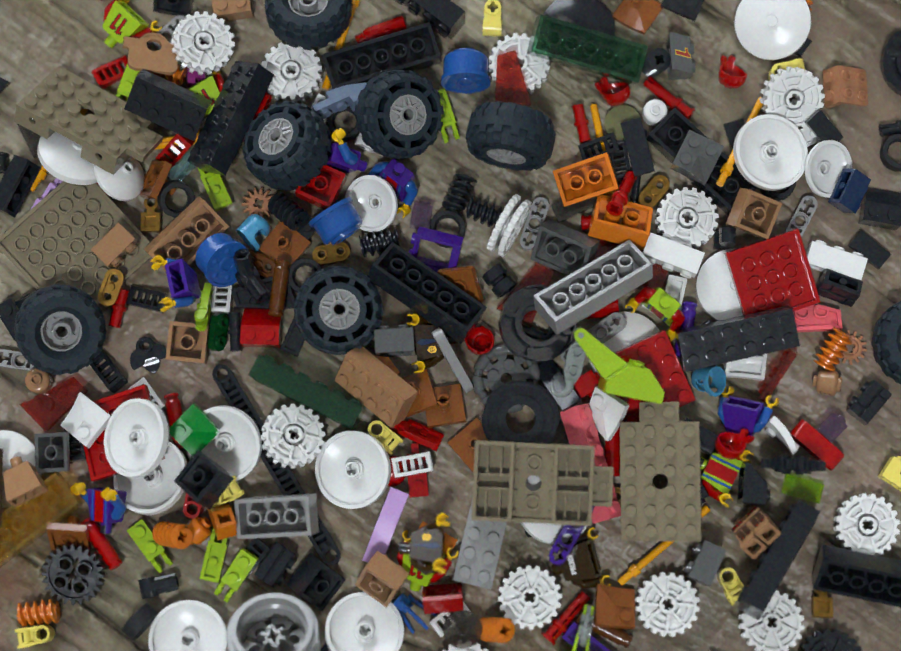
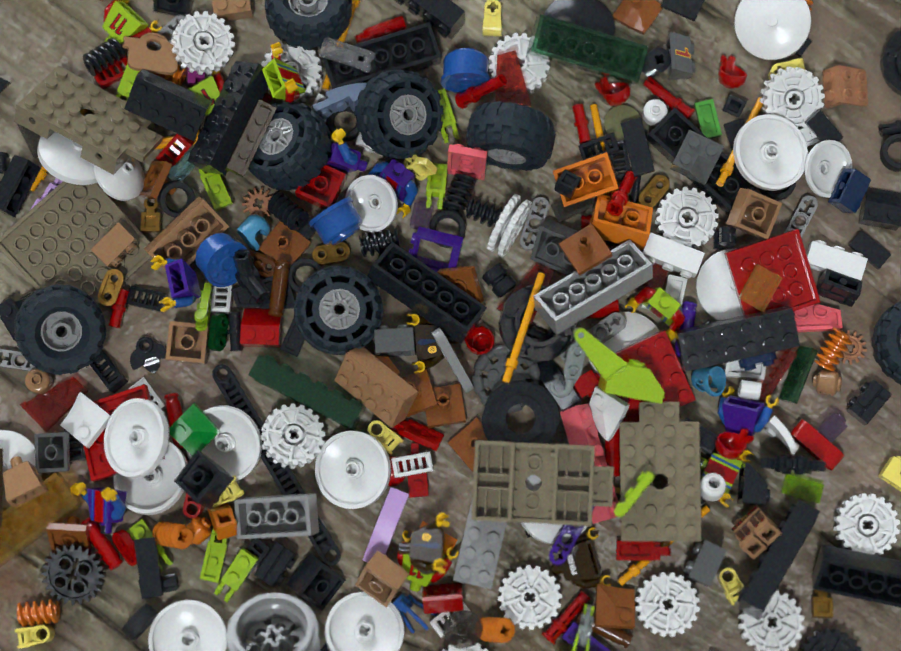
(102, 55): none -> black piece
(125, 545): none -> red plate
(148, 567): none -> black piece
(250, 138): none -> dark brown panel
(282, 78): none -> torso
(346, 54): none -> clear plate
(420, 167): none -> light yellow piece
(436, 185): none -> lime hinge
(467, 161): none -> coral plate
(474, 94): none -> red pin
(511, 363): none -> light orange bar
(567, 183): none -> black slope
(585, 249): none -> dark orange tile
(633, 494): none -> lime hinge
(640, 551): none -> red hinge
(707, 118): none -> bright green plate
(712, 487): none -> white head
(735, 104): none -> black slope
(749, 390): none -> white piece
(750, 363): none -> dark blue plate
(760, 288): none -> clear yellow plate
(798, 374): none -> clear green plate

